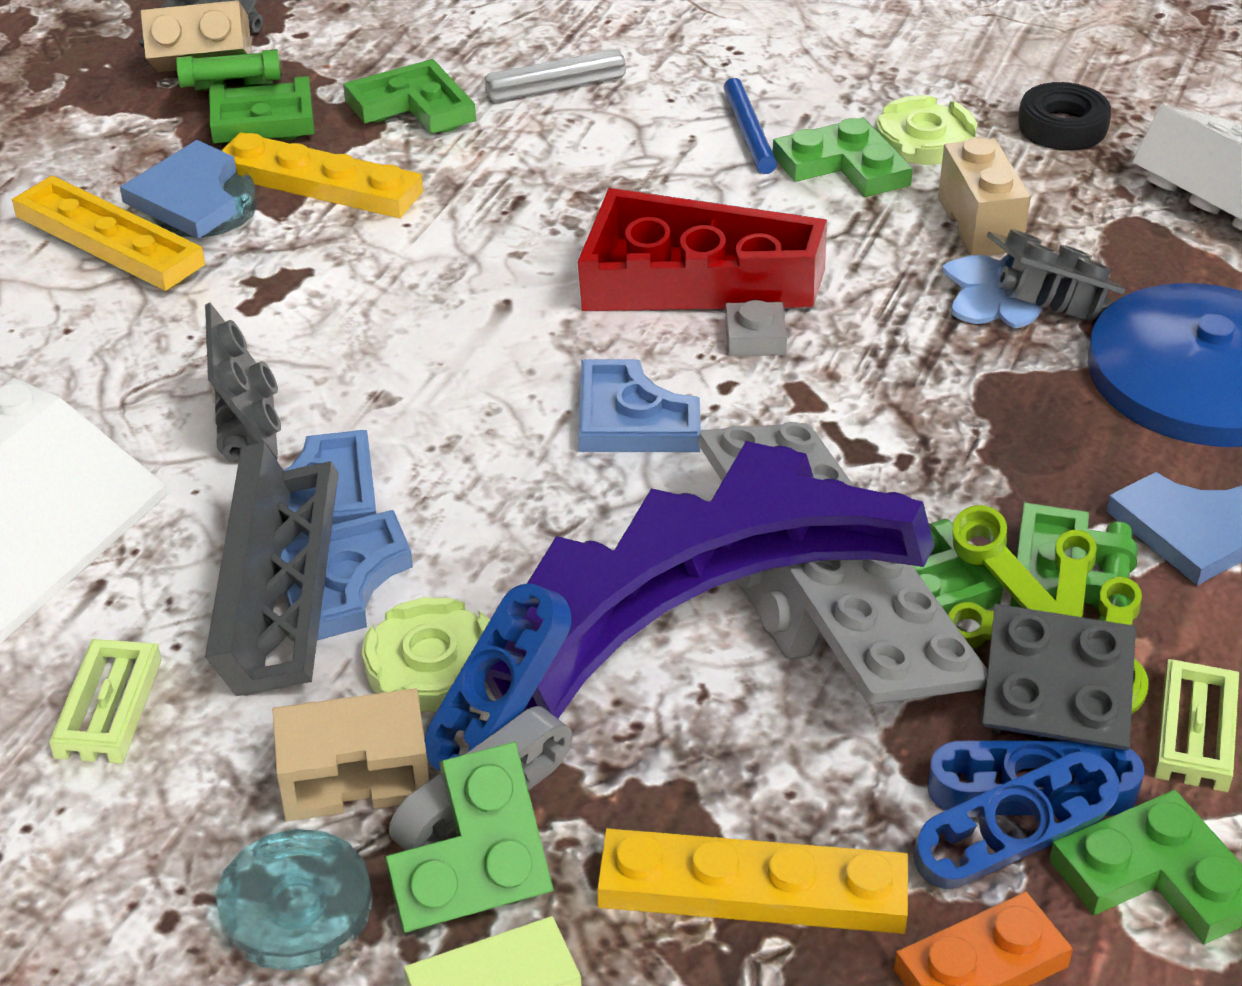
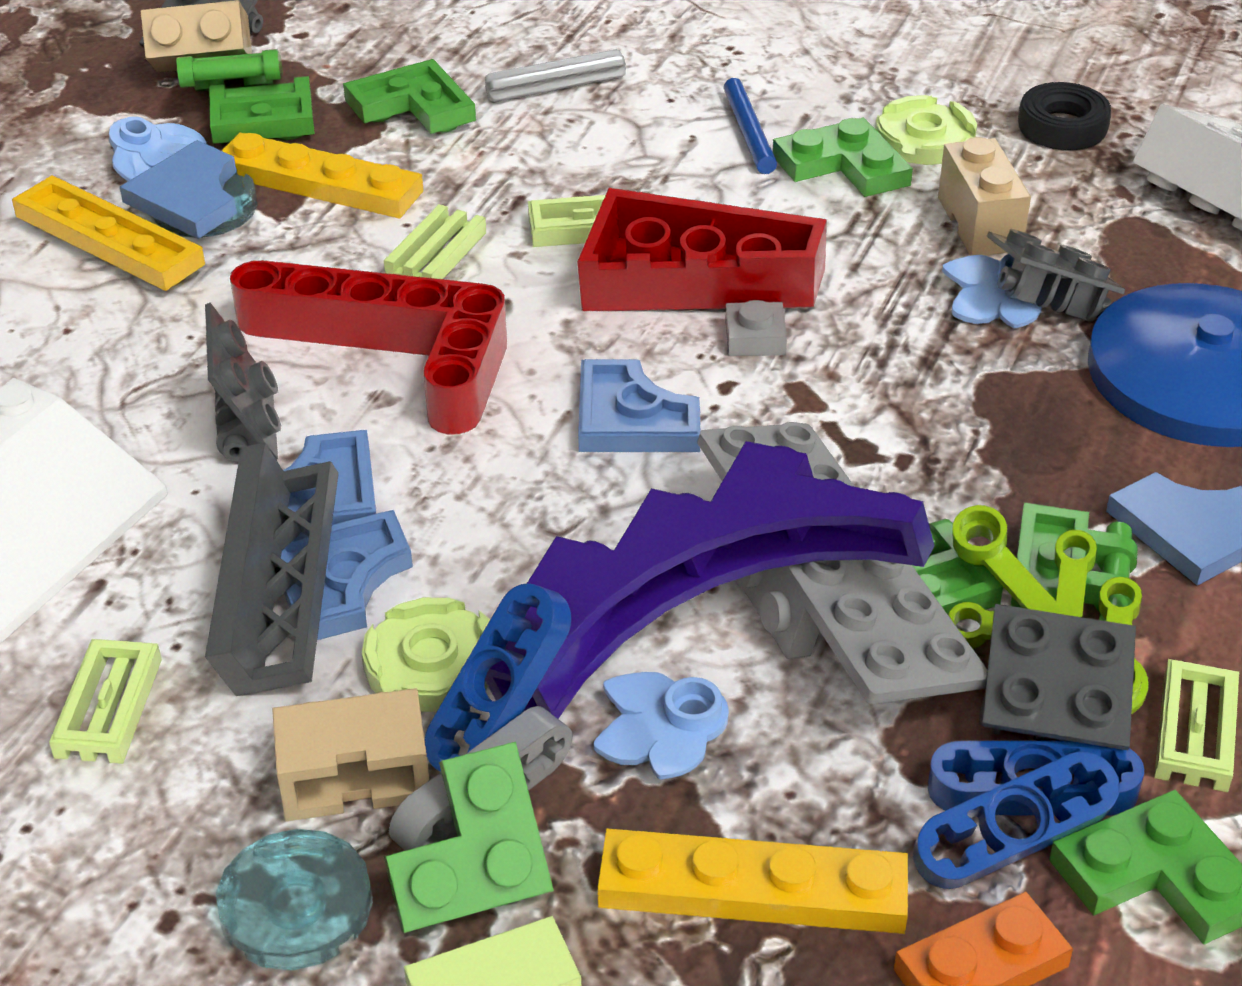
(142, 144): none -> light blue plate
(427, 244): none -> yellowish green tile
(446, 319): none -> red beam
(562, 219): none -> yellowish green tile
(662, 722): none -> light blue plate

